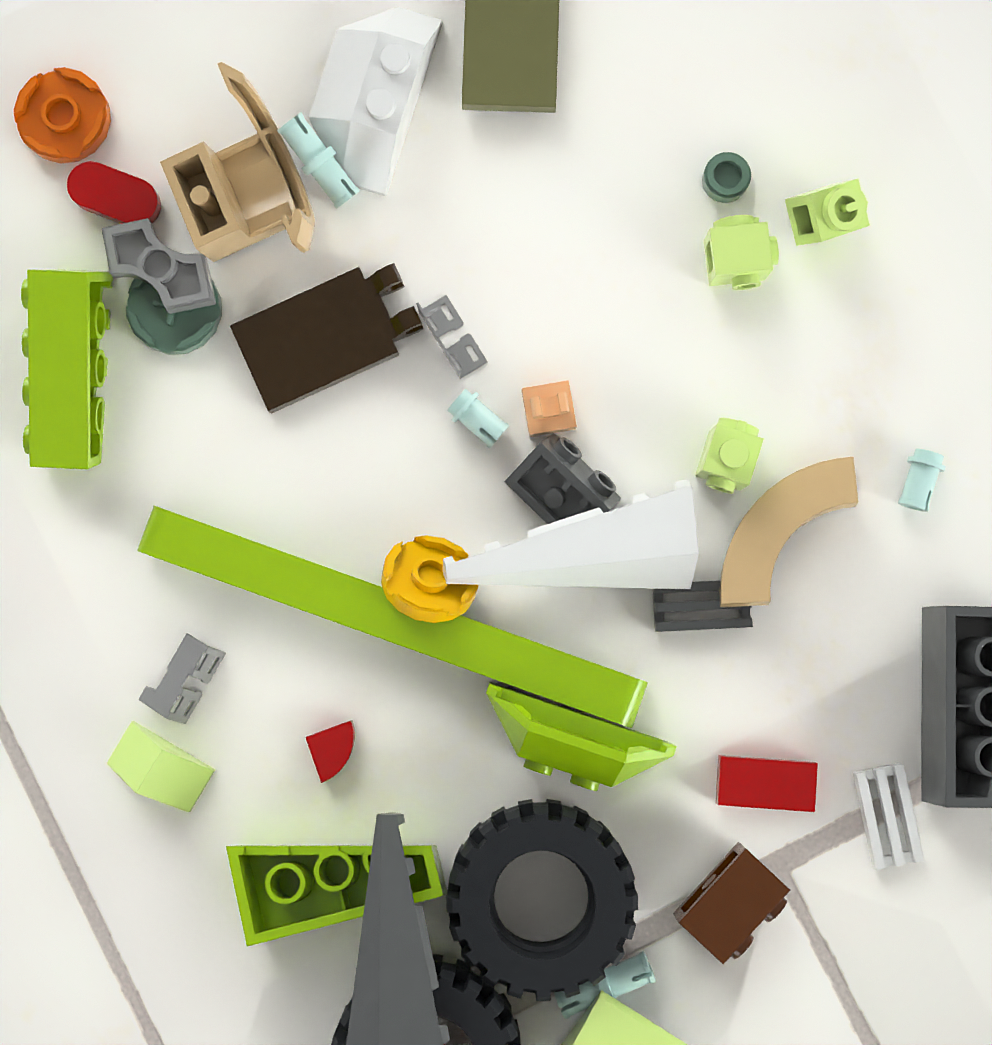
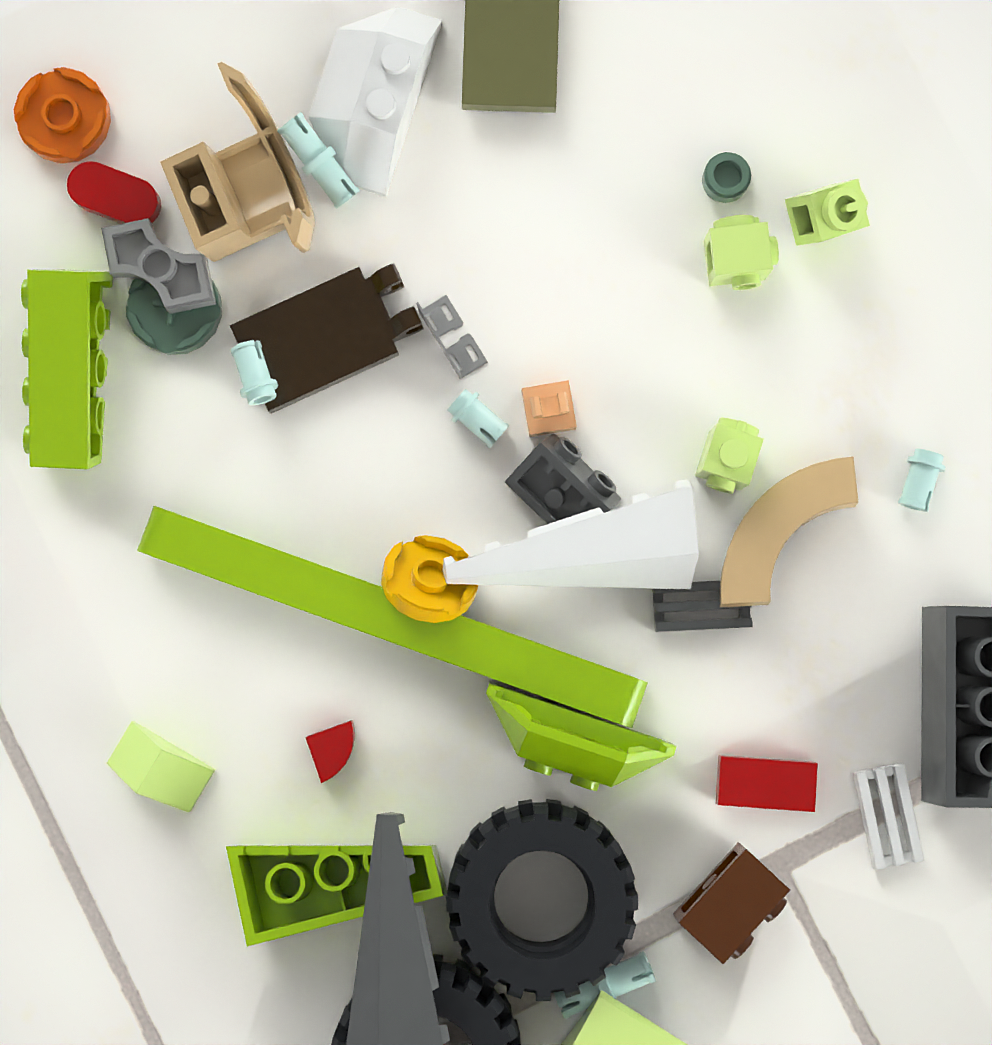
(178, 670): light grey piece -> none
(253, 372): none -> light aqua pin

